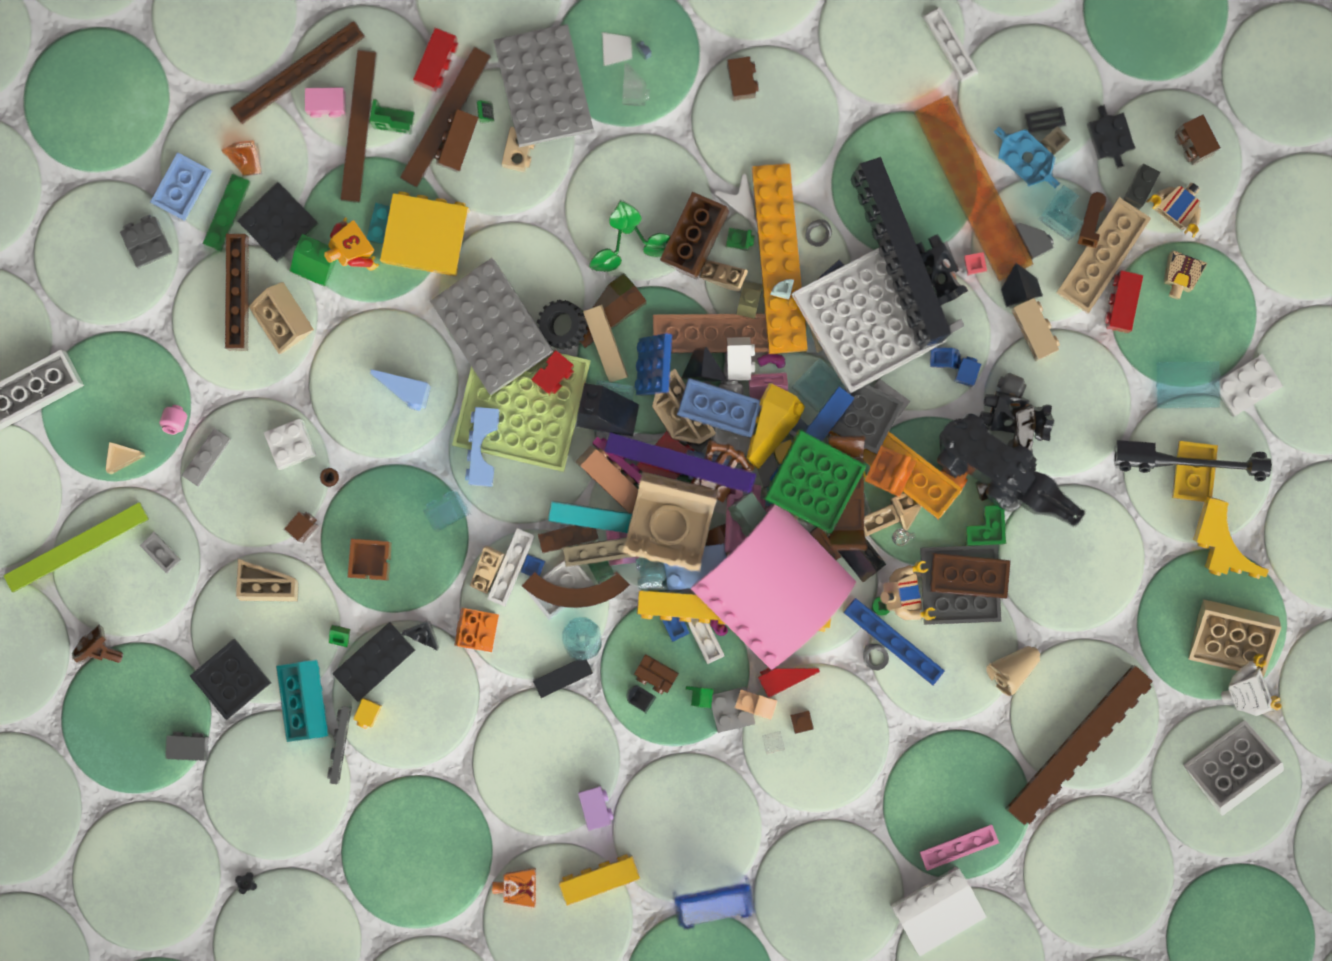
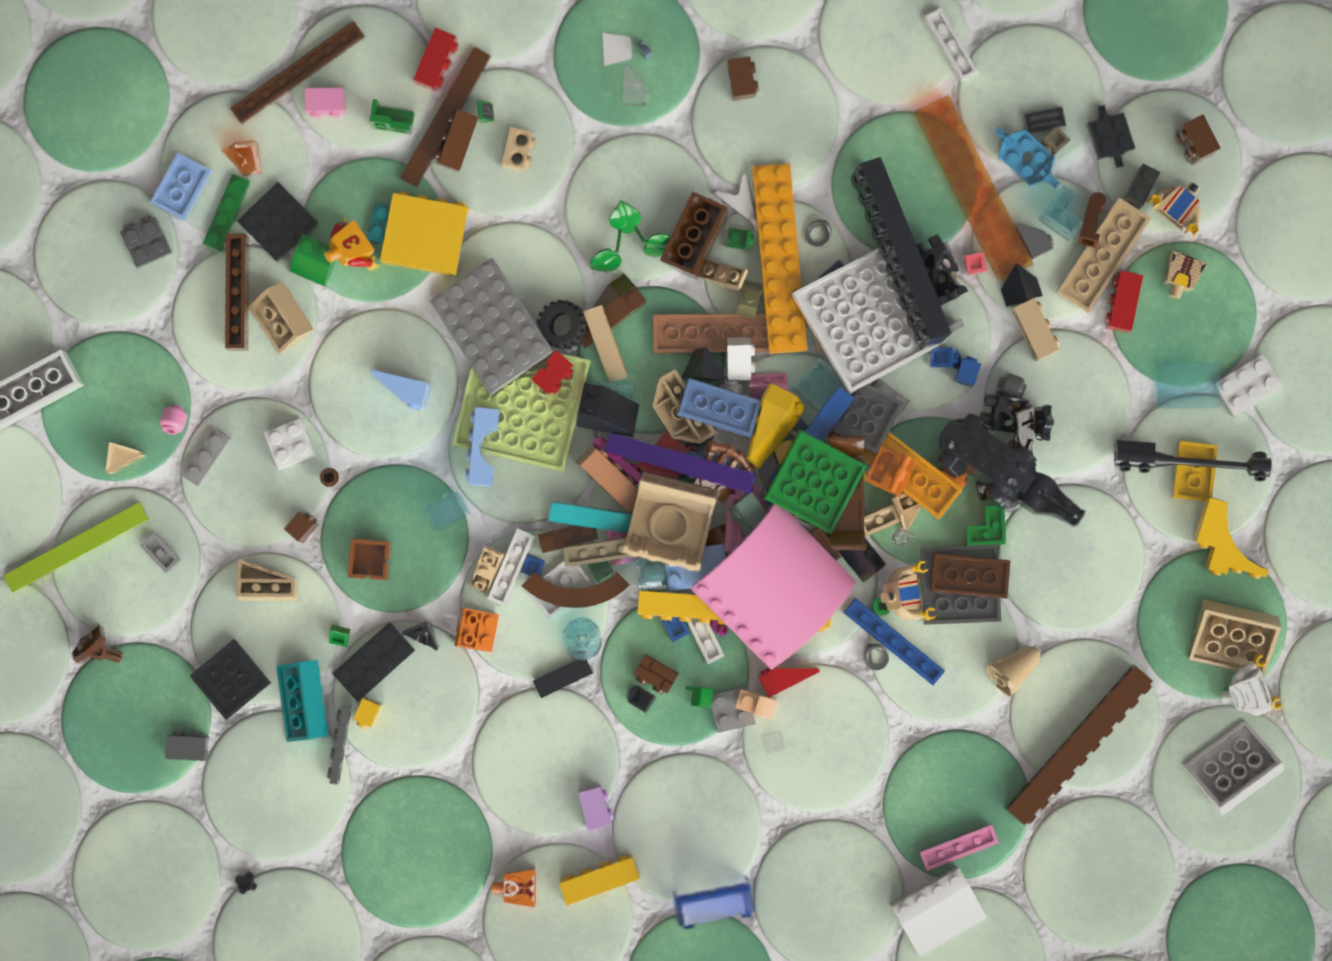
(358, 126): reddish brown tile -> none
(543, 85): light grey plate -> none
(653, 364): blue plate -> none
(776, 359): magenta arm -> none
(783, 289): light aqua tile -> none
(802, 722): reddish brown plate -> none

